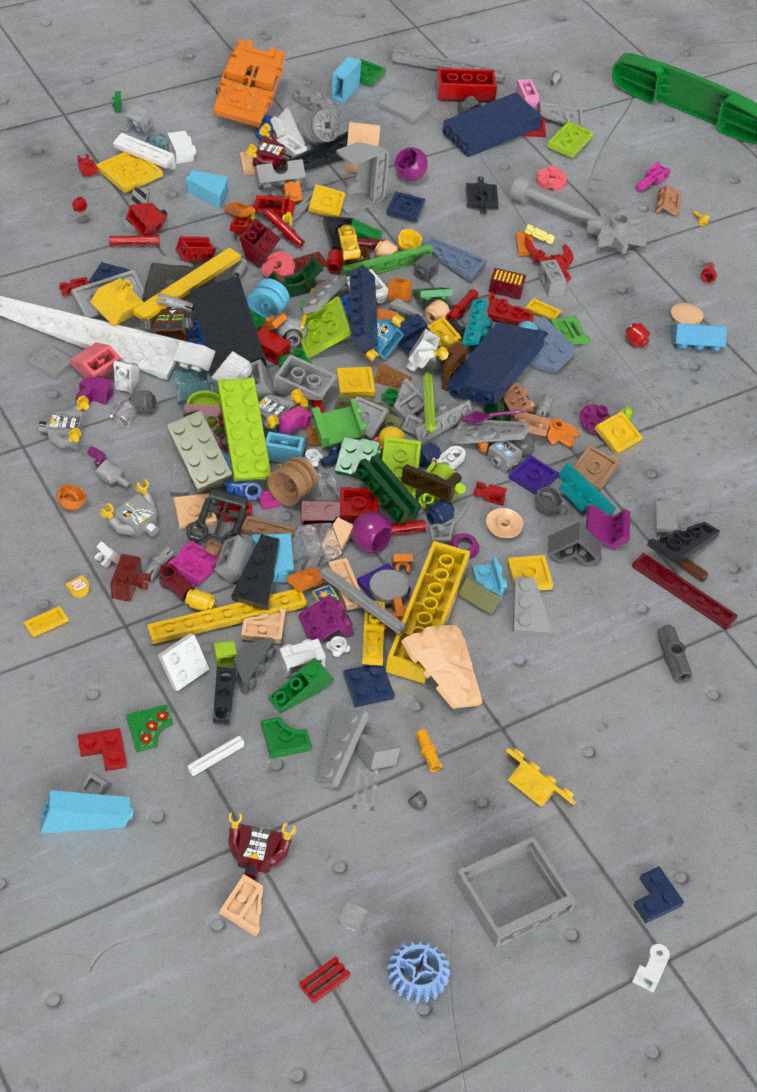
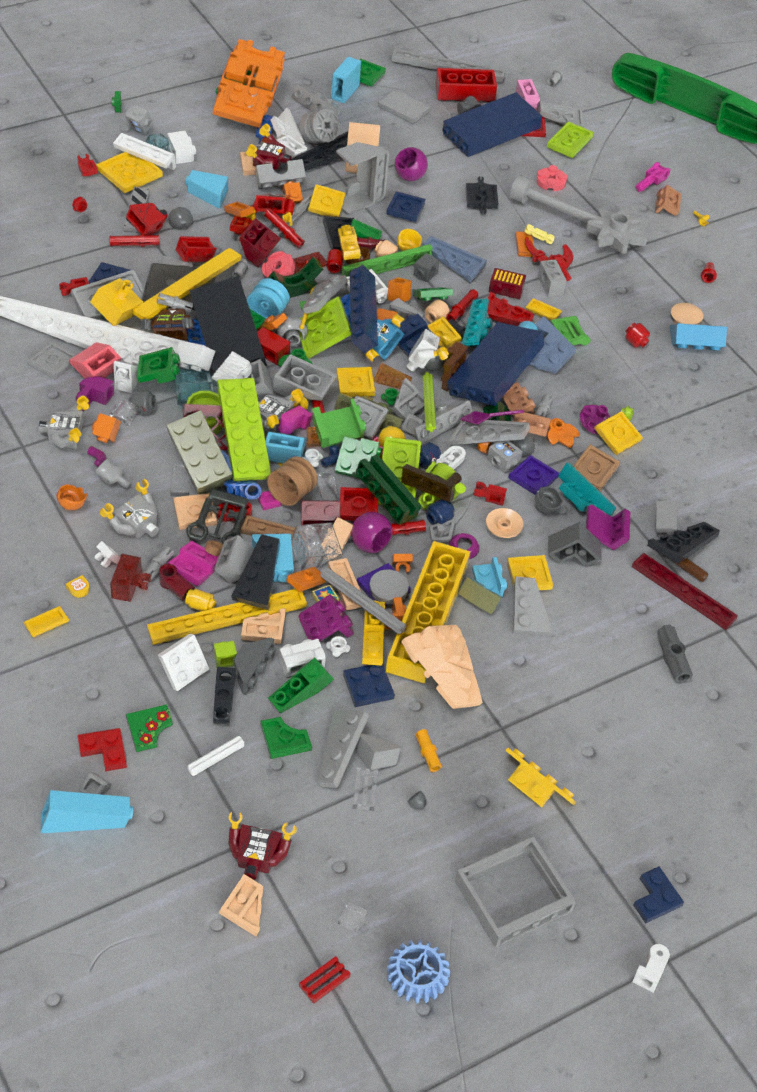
(105, 428): none -> orange brick
(158, 365): none -> green plate
(180, 218): none -> dark grey hair

